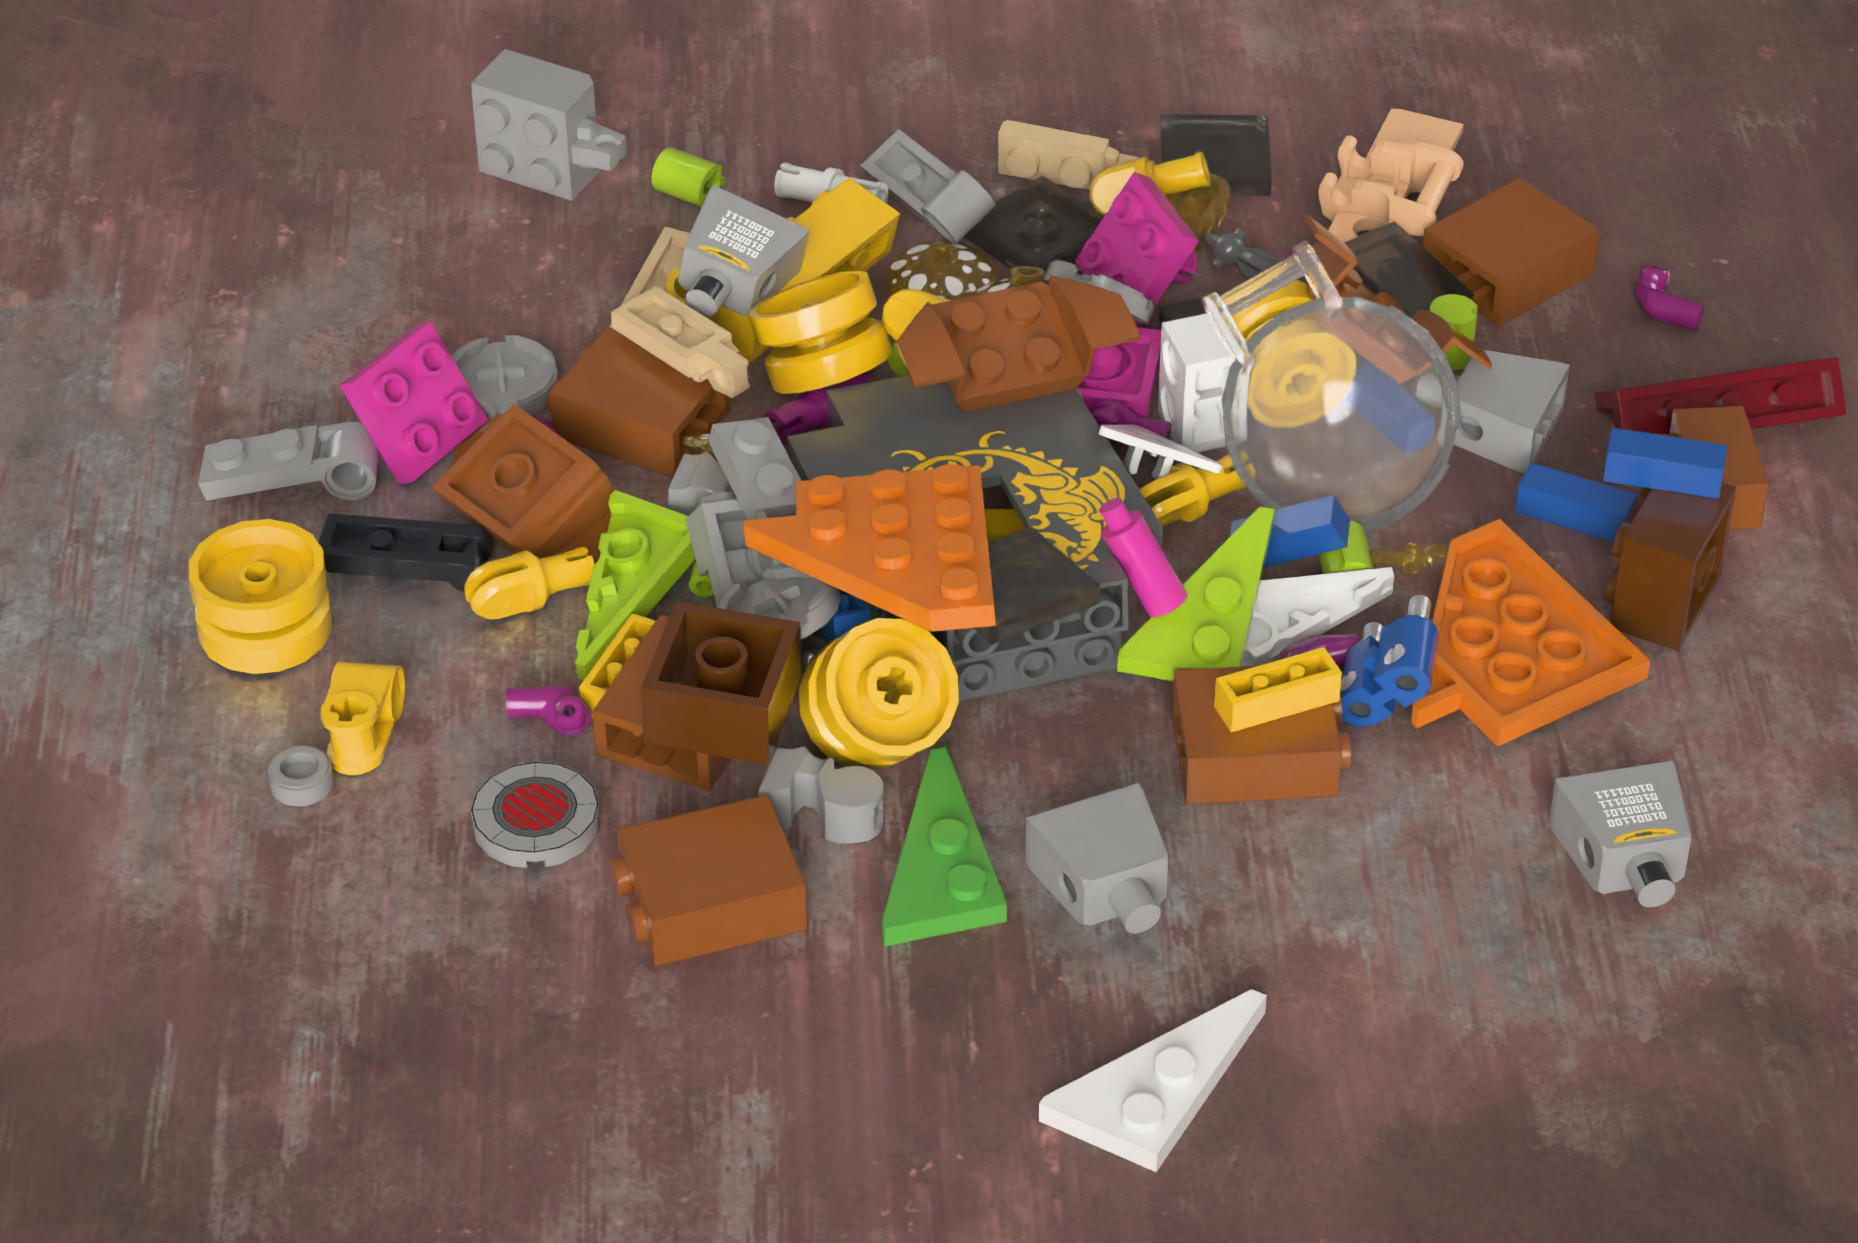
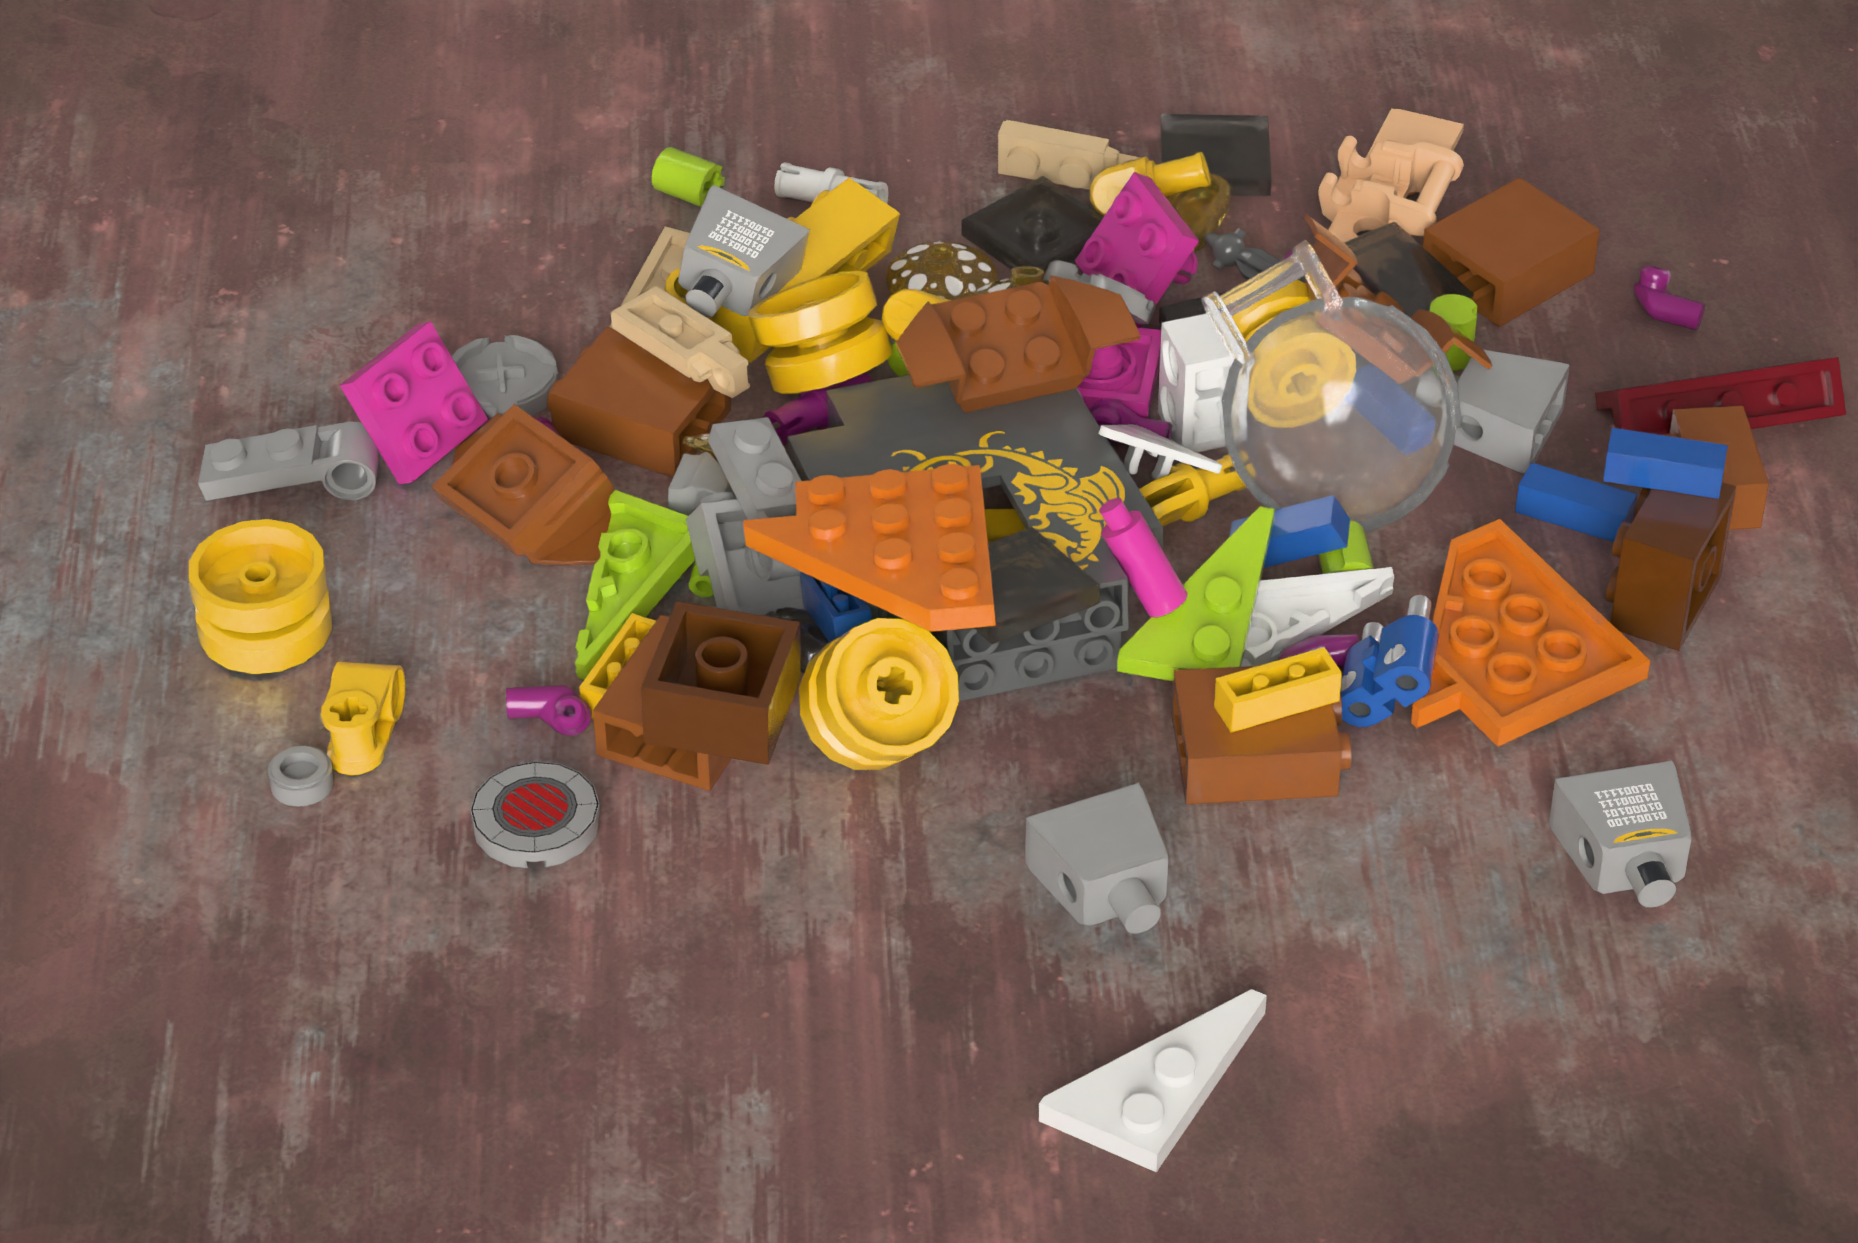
(404, 548): black plate -> none
(525, 581): yellow arm -> none
(541, 126): light grey hinge -> none
(709, 880): dark orange brick -> none
(787, 596): light grey tile -> none
(844, 798): light grey leg -> none
(928, 187): light grey plate -> none
(943, 868): bright green wing -> none
(1410, 558): clear yellow hand -> none

